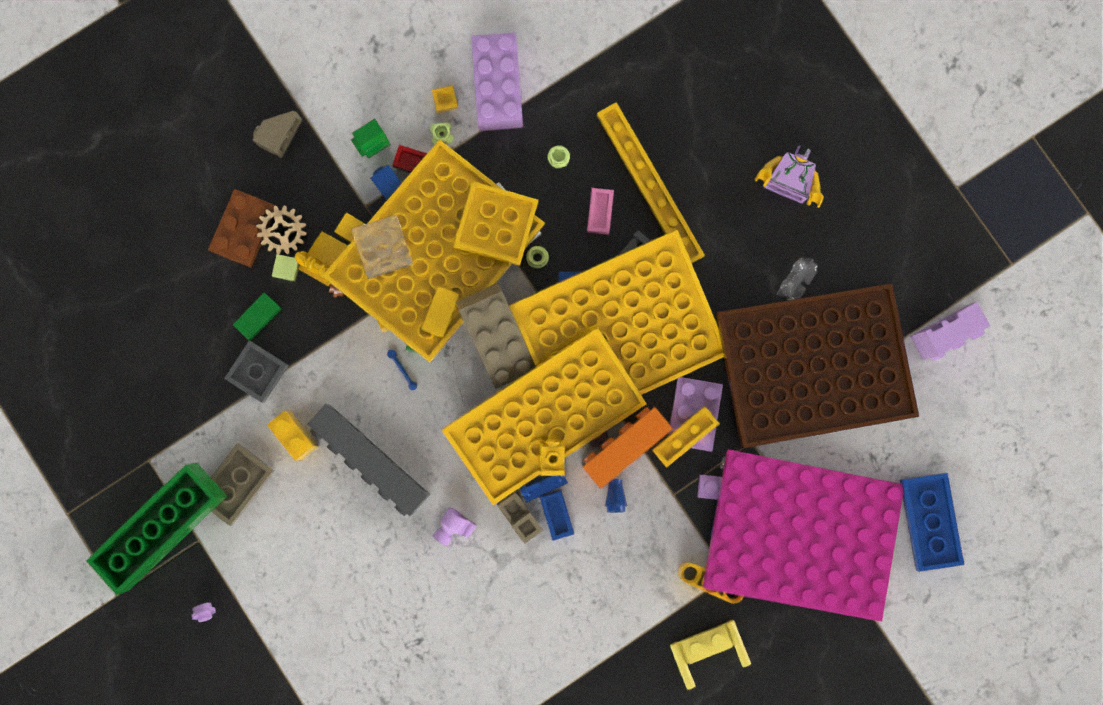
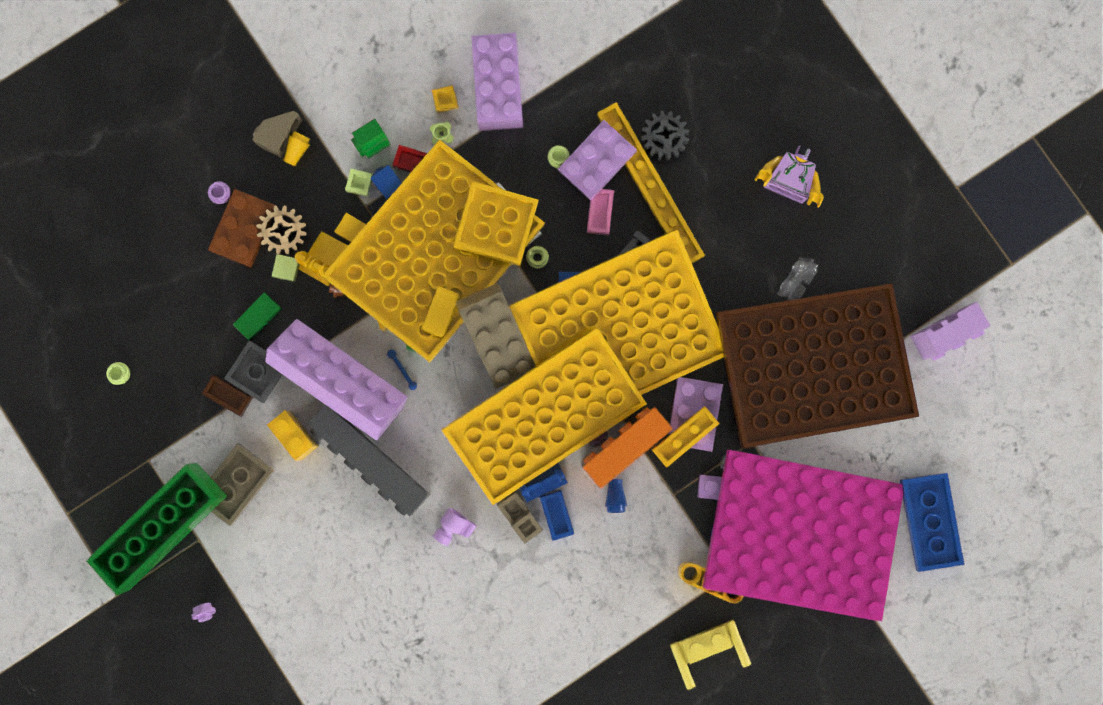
(118, 373): none -> yellowish green plate
(219, 192): none -> lavender plate
(227, 395): none -> reddish brown tile
(296, 147): none -> yellow cone
(336, 379): none -> lavender brick
(359, 182): none -> yellowish green plate
(382, 247): clear brick -> none
(549, 448): yellow brick -> none
(597, 160): none -> lavender plate
(656, 136): none -> dark grey gear

